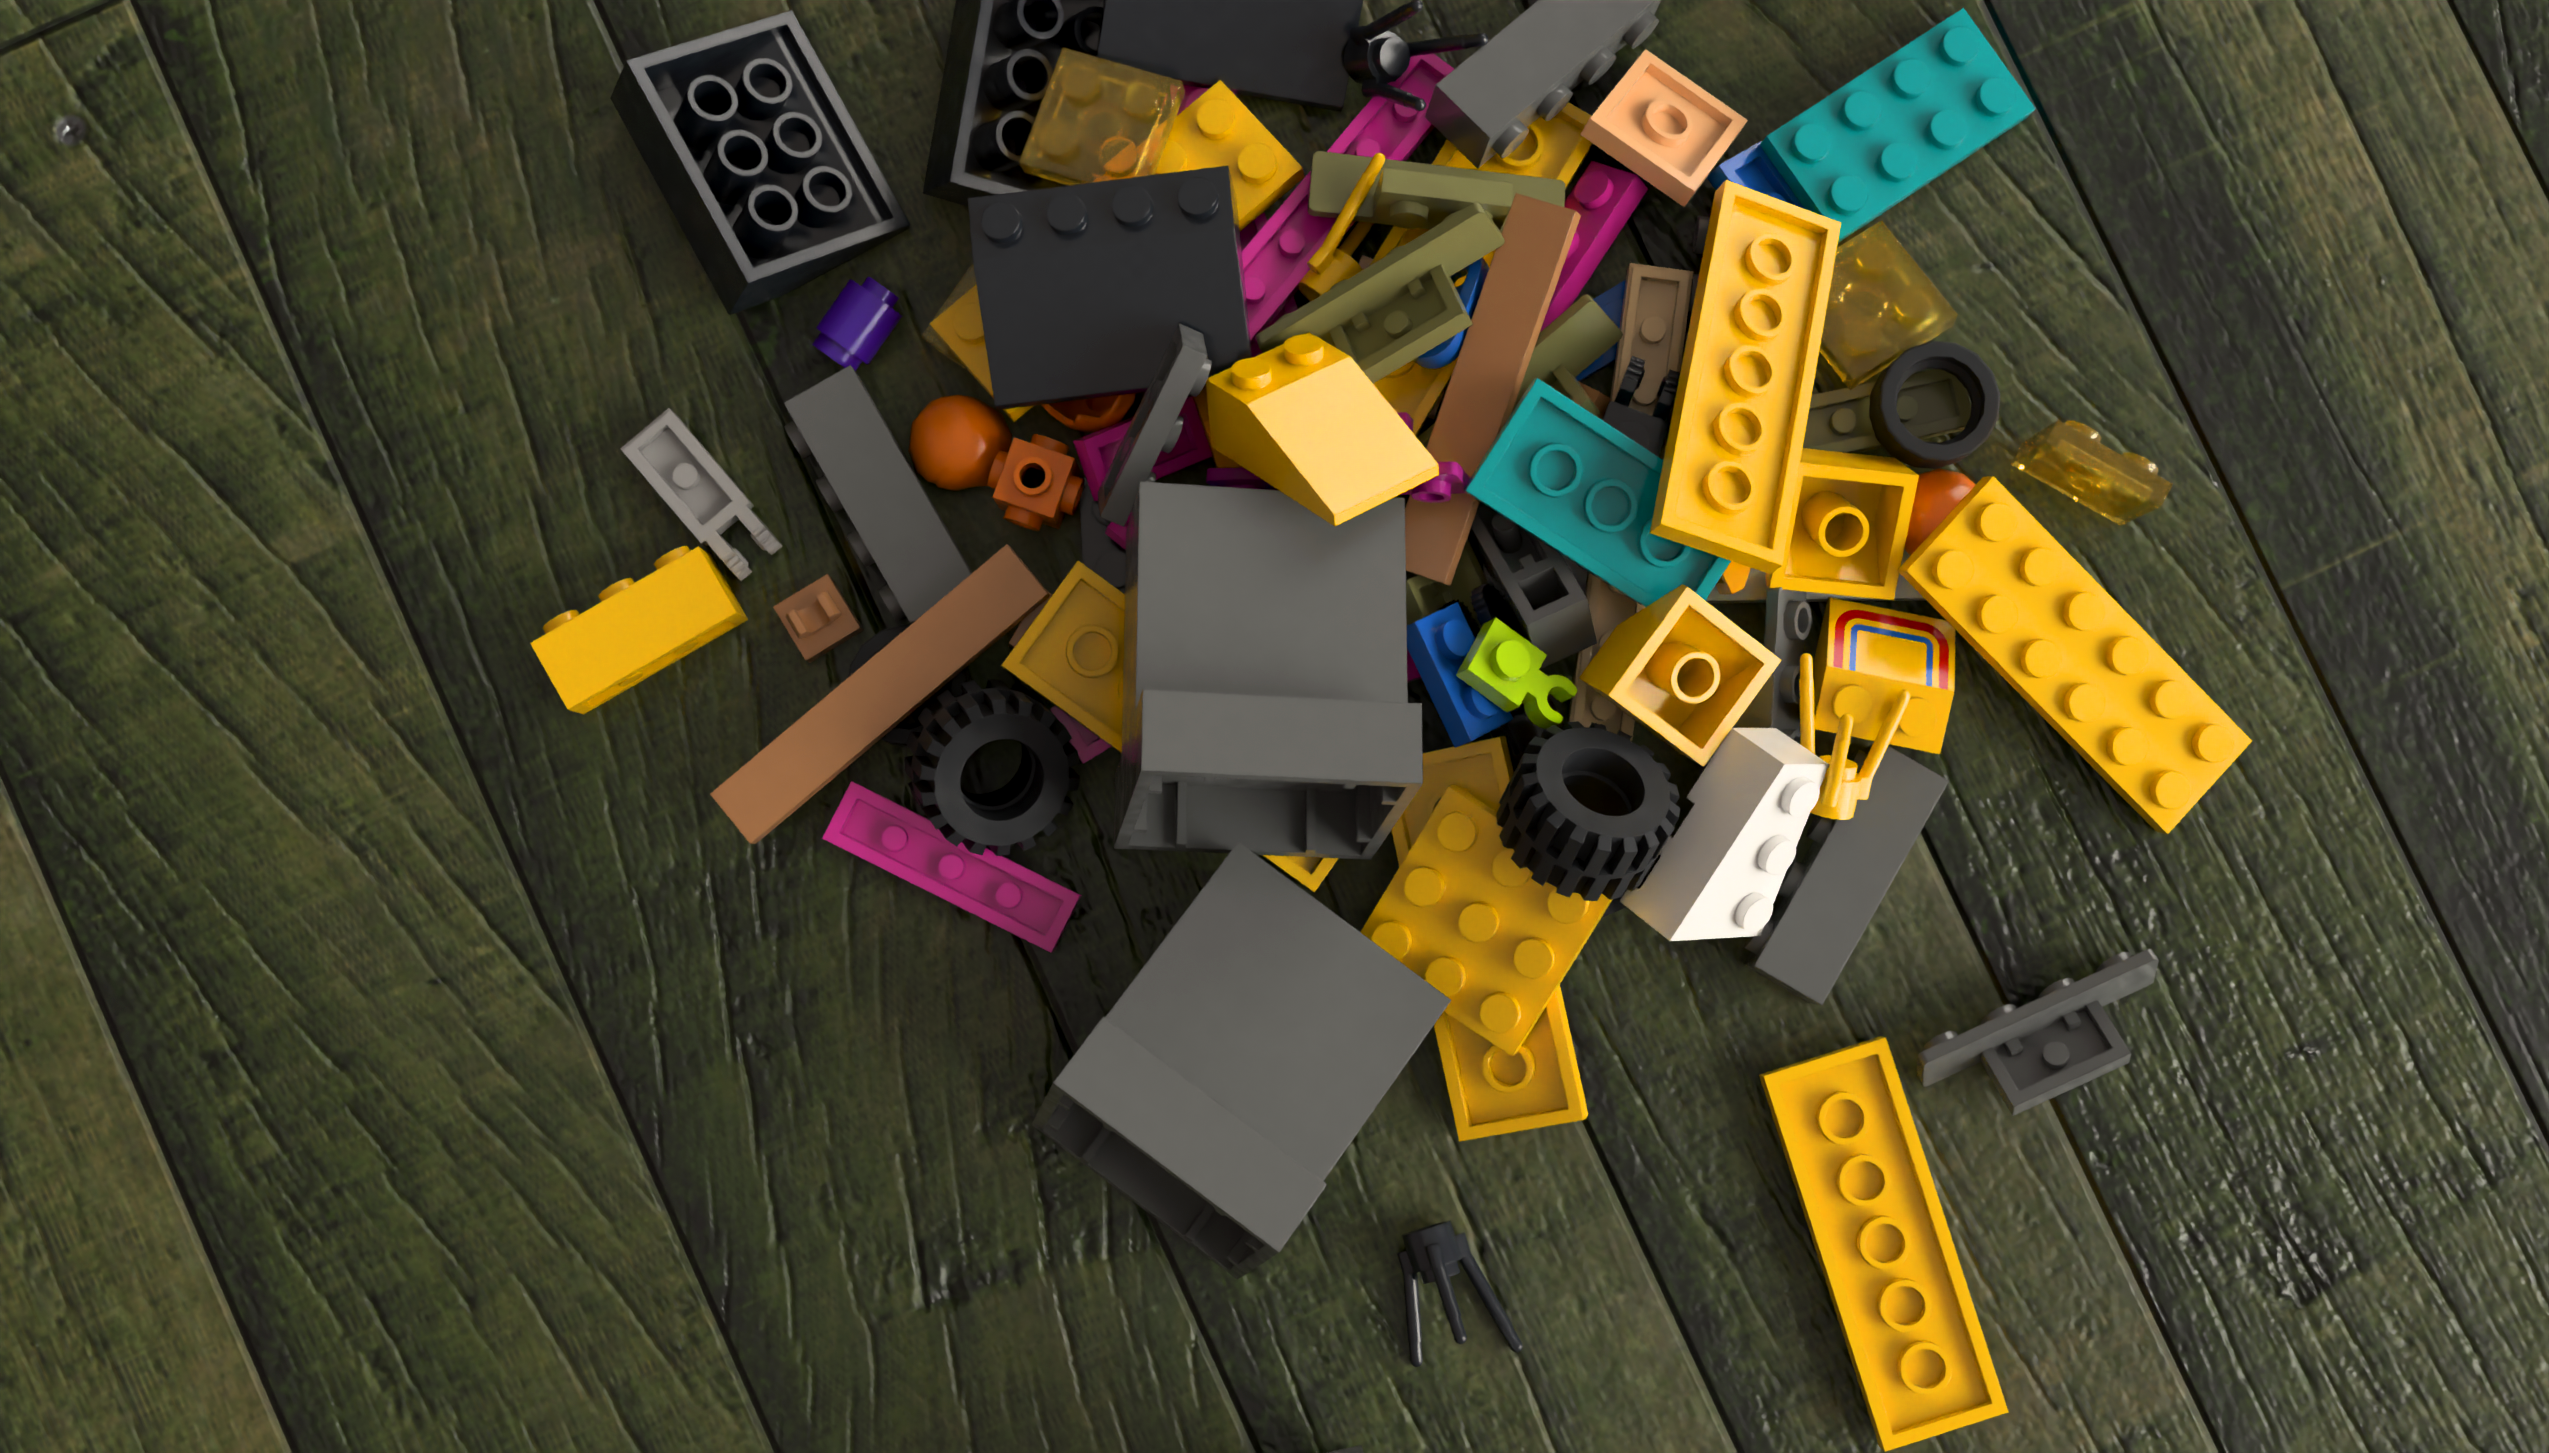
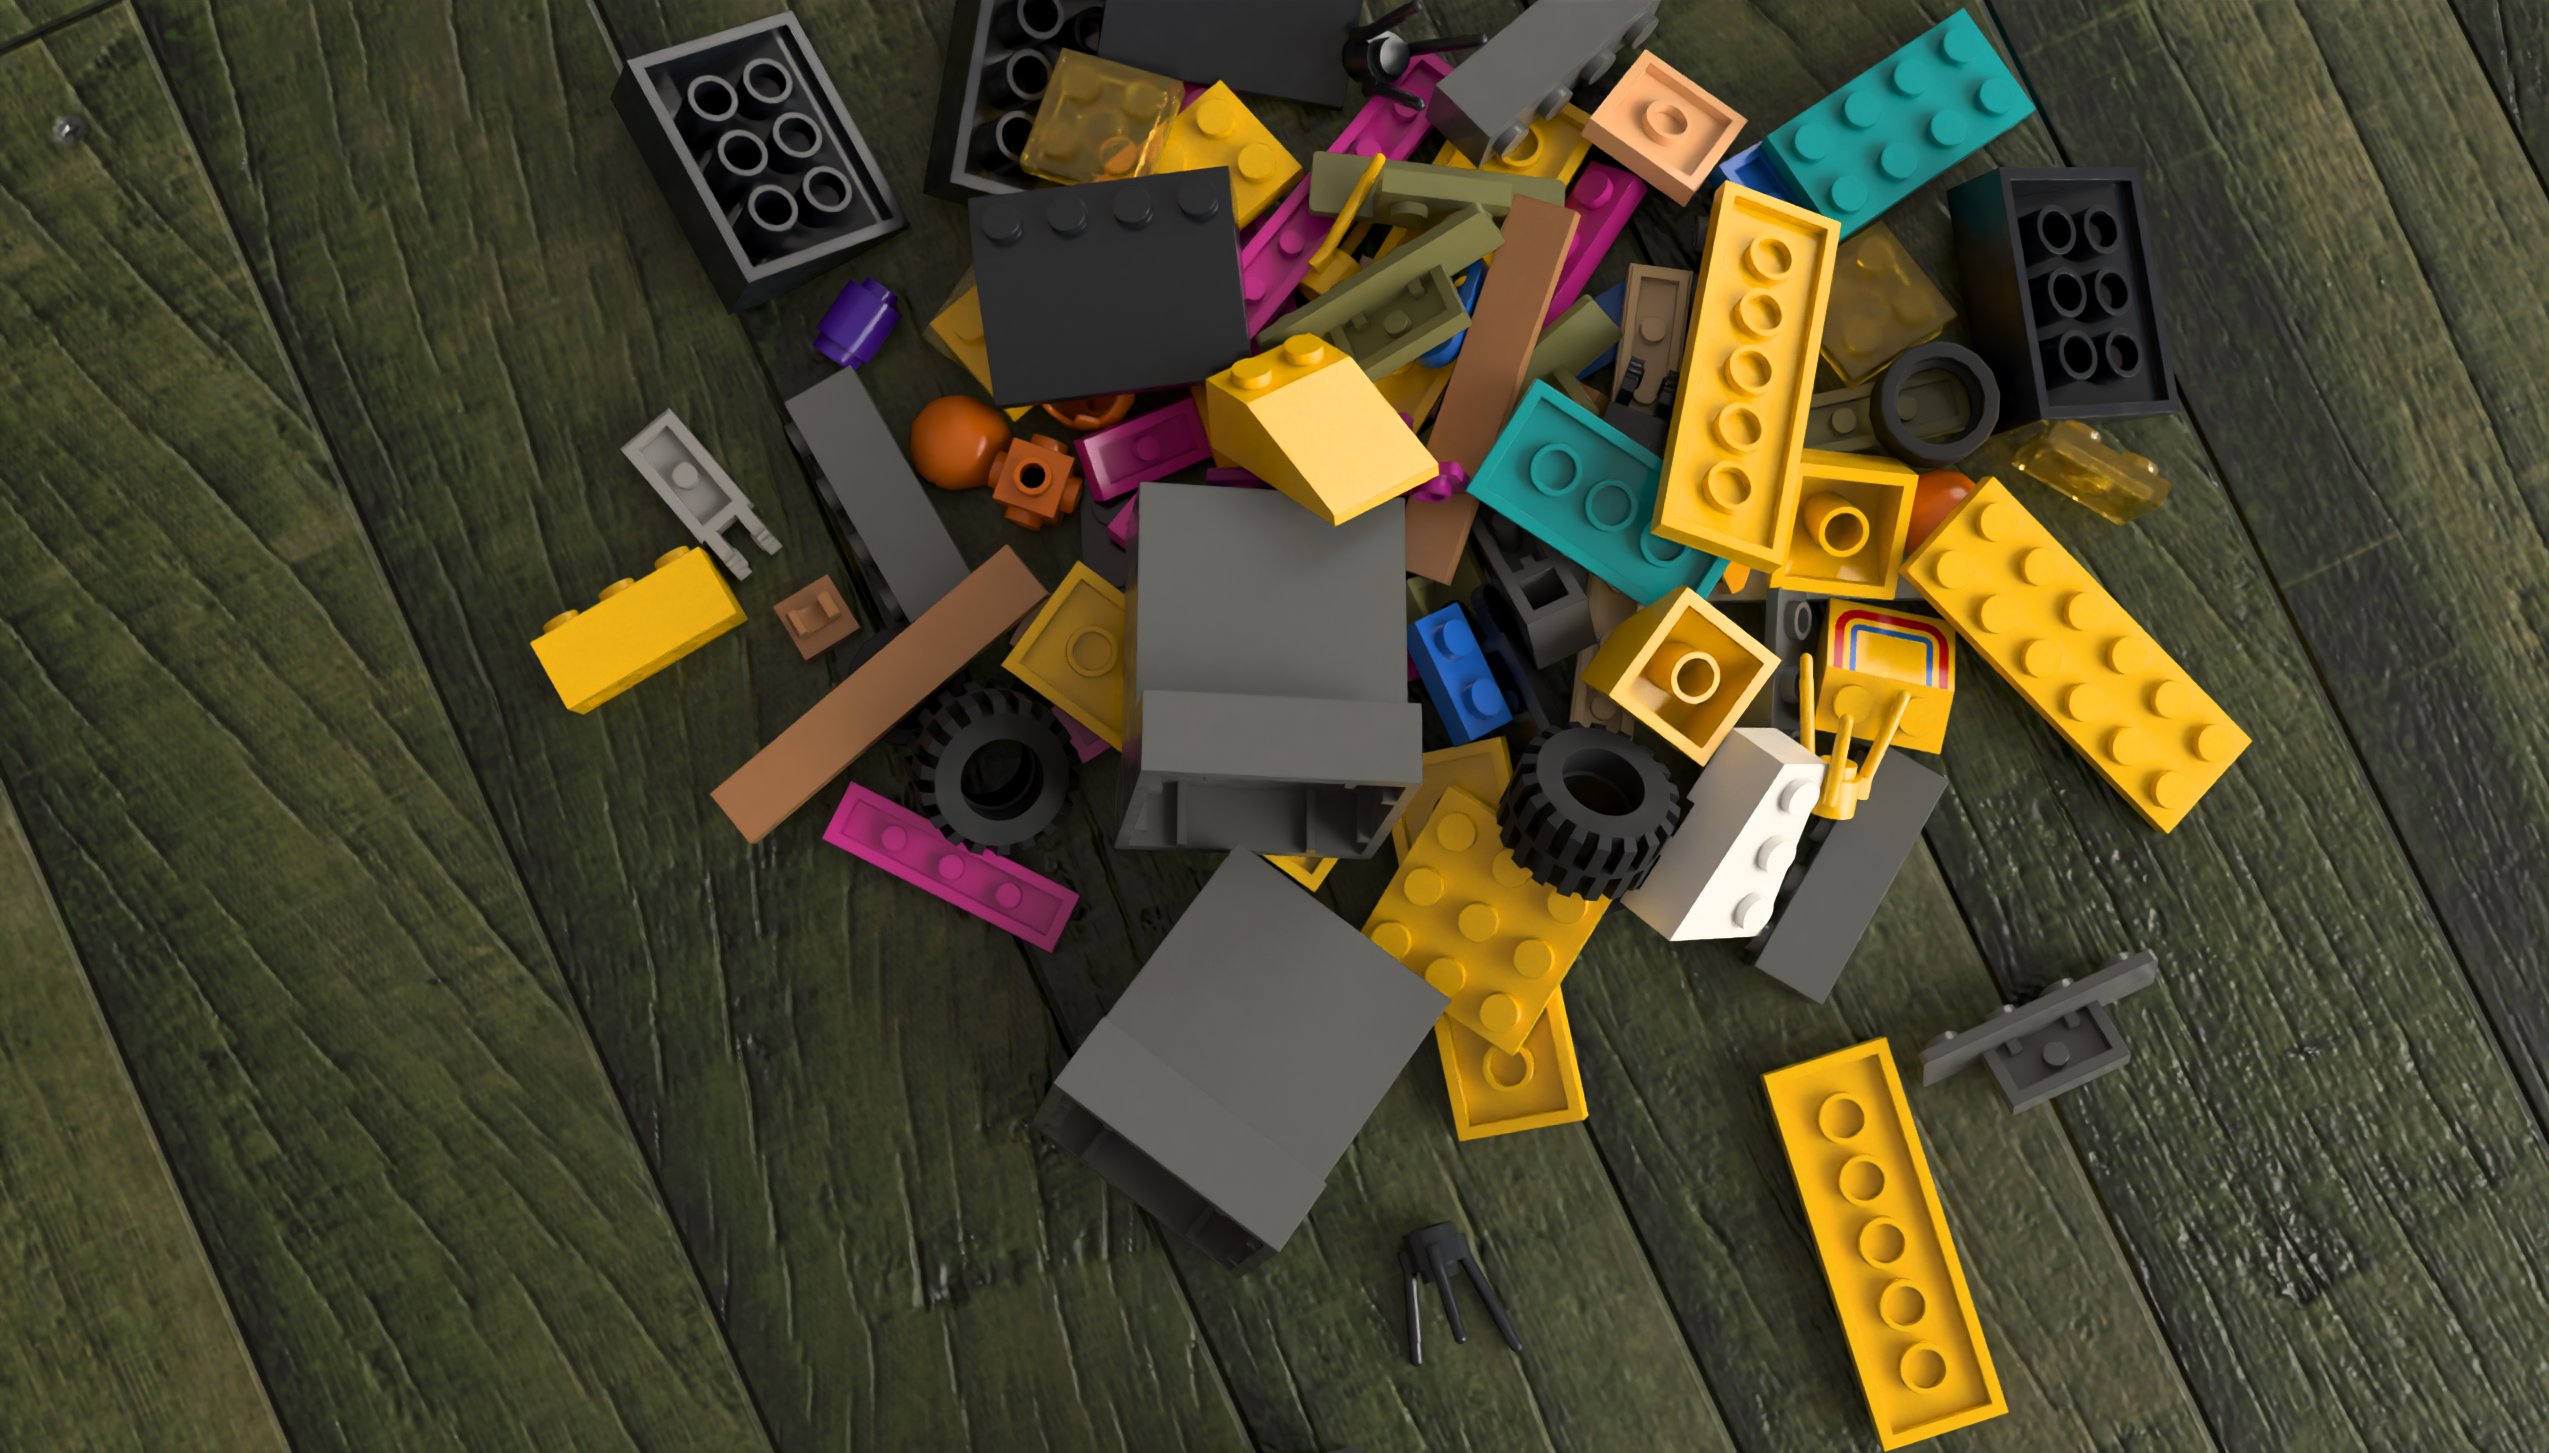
(1155, 423): dark grey plate -> none
(1507, 673): lime plate -> none
(2063, 295): none -> black slope

